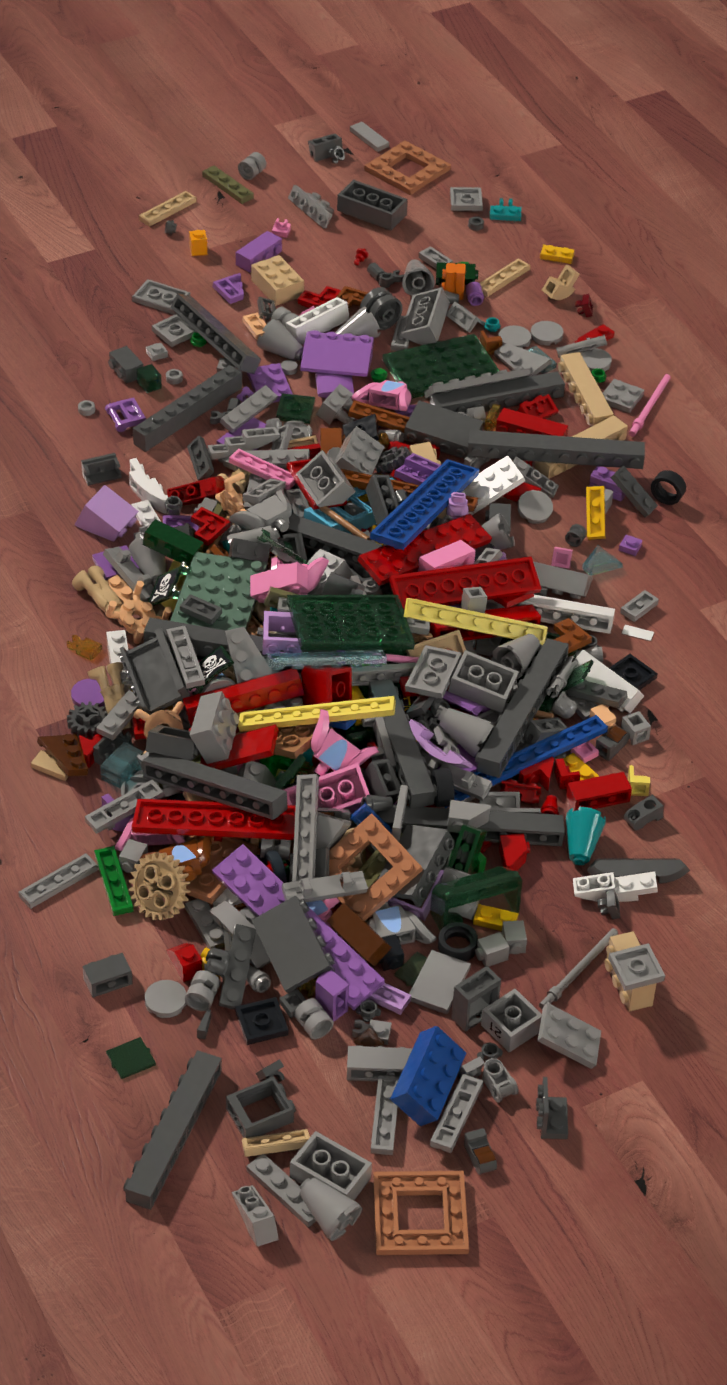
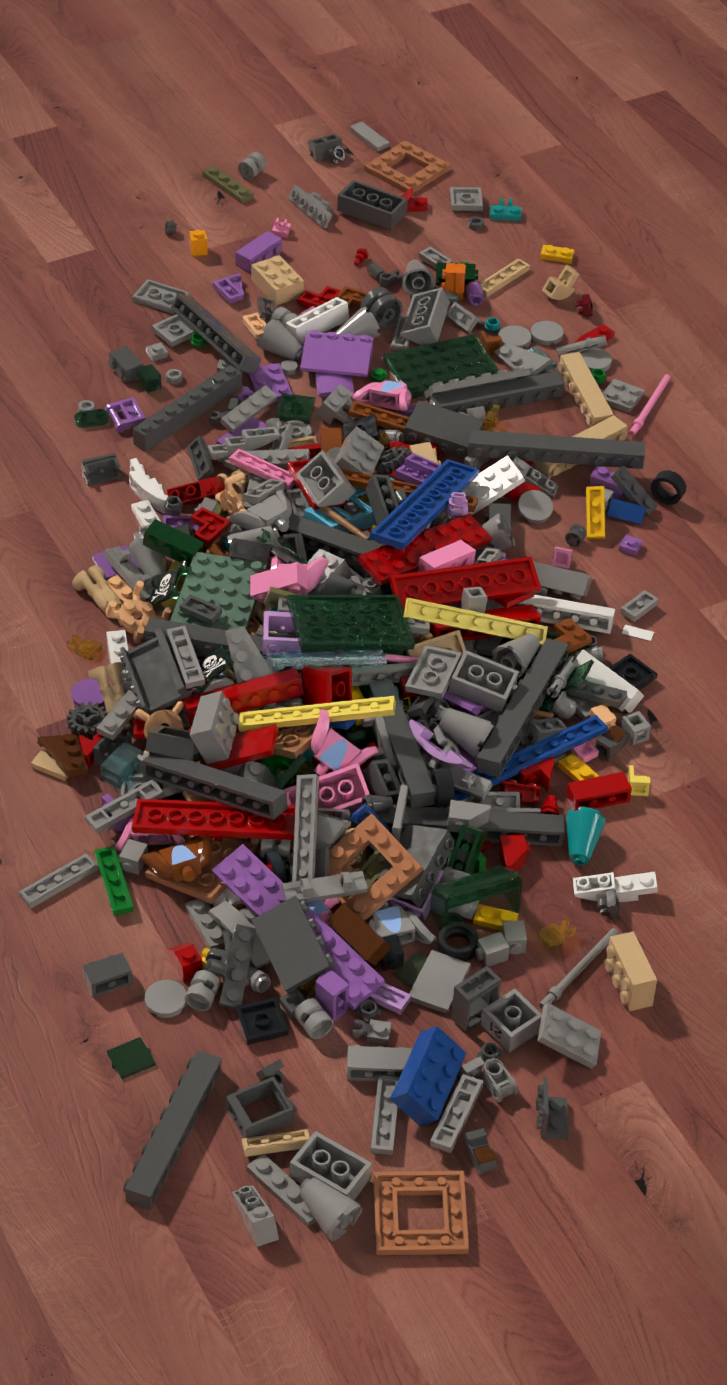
(91, 418): none -> clear green plate
(107, 515): lavender slope -> none
(153, 902): tan gear -> none
(167, 208): tan tile -> none
(204, 1025): dark grey piece -> none
(368, 1039): reddish brown tile -> none
(415, 204): none -> red slope
(519, 422): red brick -> none
(540, 407): red bracket -> none
(555, 935): none -> clear yellow plate
(564, 775): red bracket -> none
(600, 561): clear light blue slope -> none
(626, 511): none -> blue tile
(636, 967): light grey plate -> none
(644, 812): dark grey leg -> none
(665, 868): dark grey brick -> none

